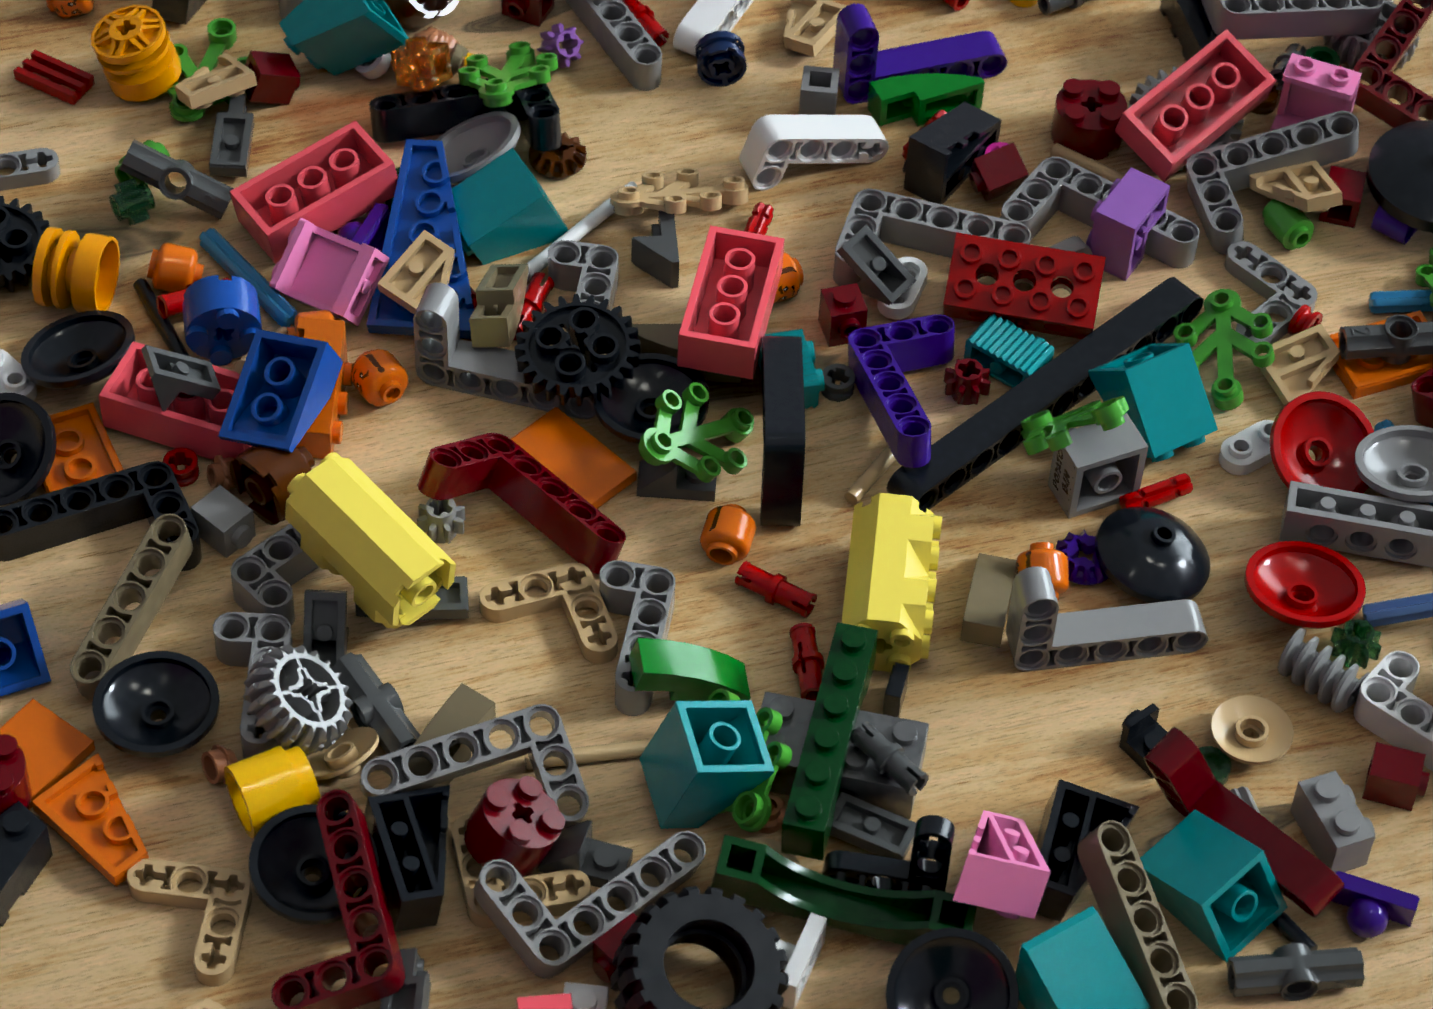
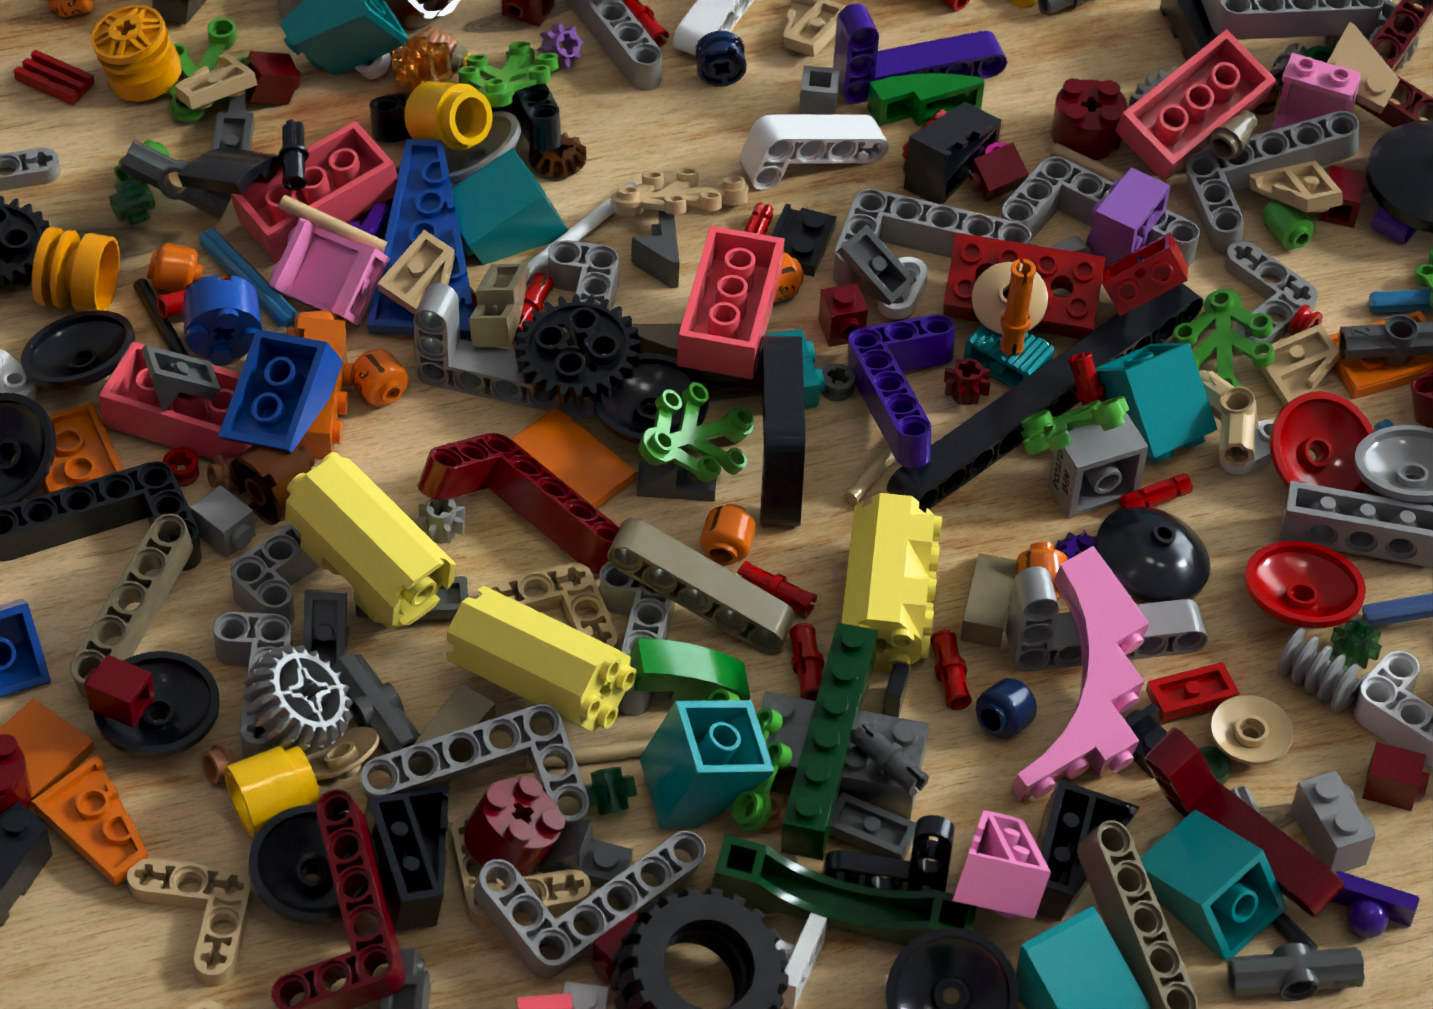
(119, 690): none -> dark red brick
(230, 170): none -> black slope
(293, 155): none -> black axle
(330, 223): none -> tan bar
(449, 114): none -> yellow piece
(540, 658): none -> light yellow brick
(610, 790): none -> clear green gear
(701, 585): none -> dark tan beam
(805, 235): none -> black plate
(951, 669): none -> red pin
(989, 299): none -> tan dish
(1006, 708): none -> dark blue head
(1016, 317): none -> orange pin
(1086, 378): none -> red pin
(1107, 630): none -> bright pink arch
(1136, 283): none -> red window
(1191, 691): none -> red plate
(1231, 137): none -> dark tan cone
(1238, 417): none -> tan piece
(1377, 78): none -> tan wing

